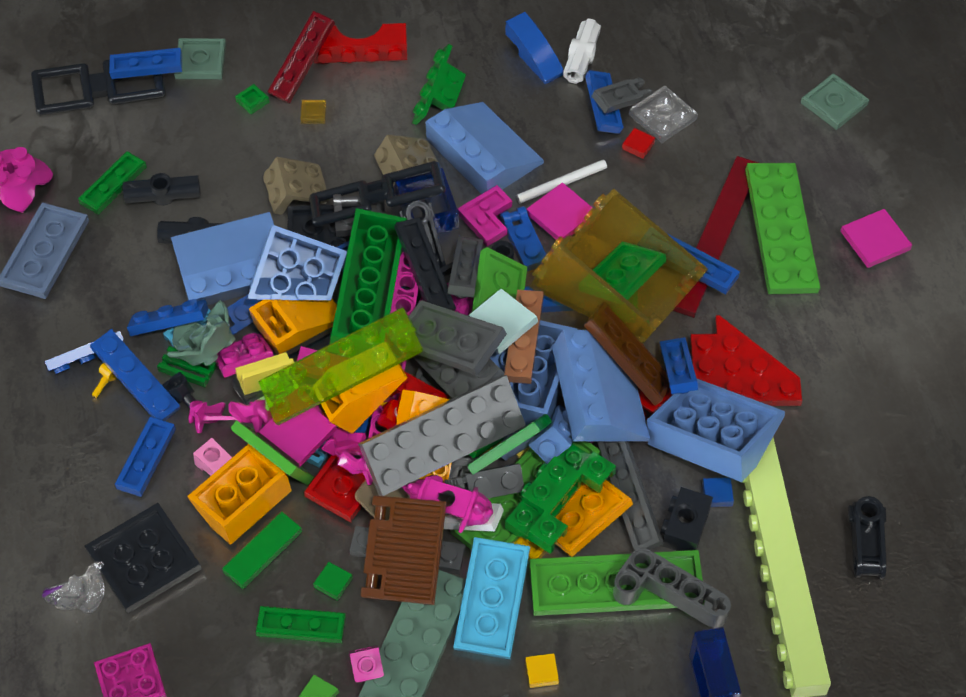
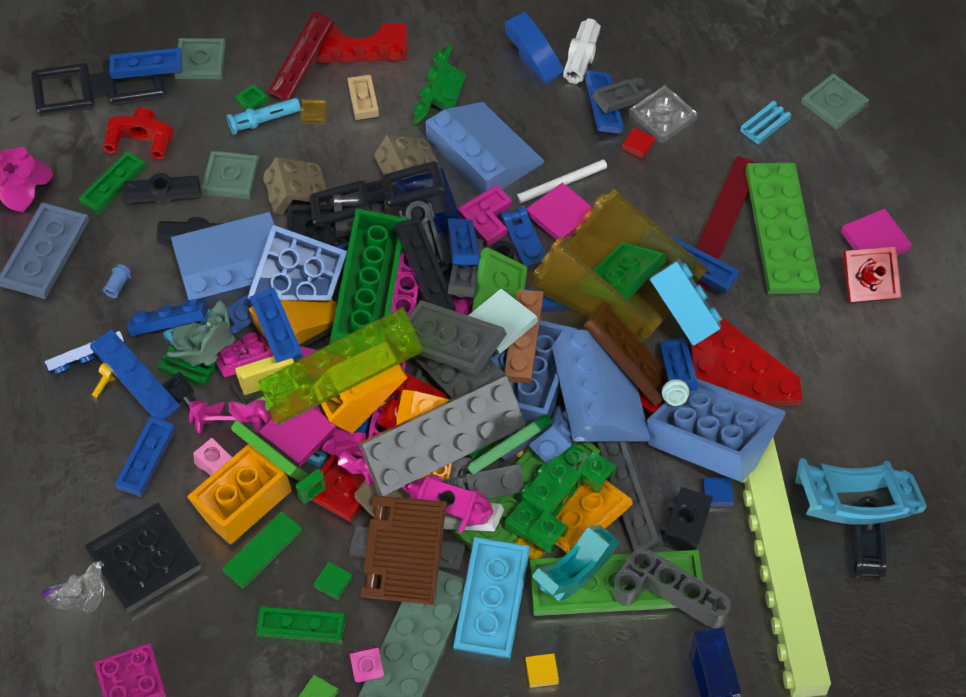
(117, 280): none -> medium blue pin
(141, 127): none -> red connector
(230, 175): none -> sand green tile
(255, 117): none -> medium azure pin
(276, 326): none -> blue plate
(311, 486): none -> green tile
(363, 97): none -> tan plate
(462, 242): none -> blue plate
(578, 565): none -> teal arch
(675, 392): none -> light aqua plate
(686, 301): none -> medium azure wedge
(774, 111): none -> medium azure tile
(826, 481): none -> medium azure wedge
(881, 273): none -> plate

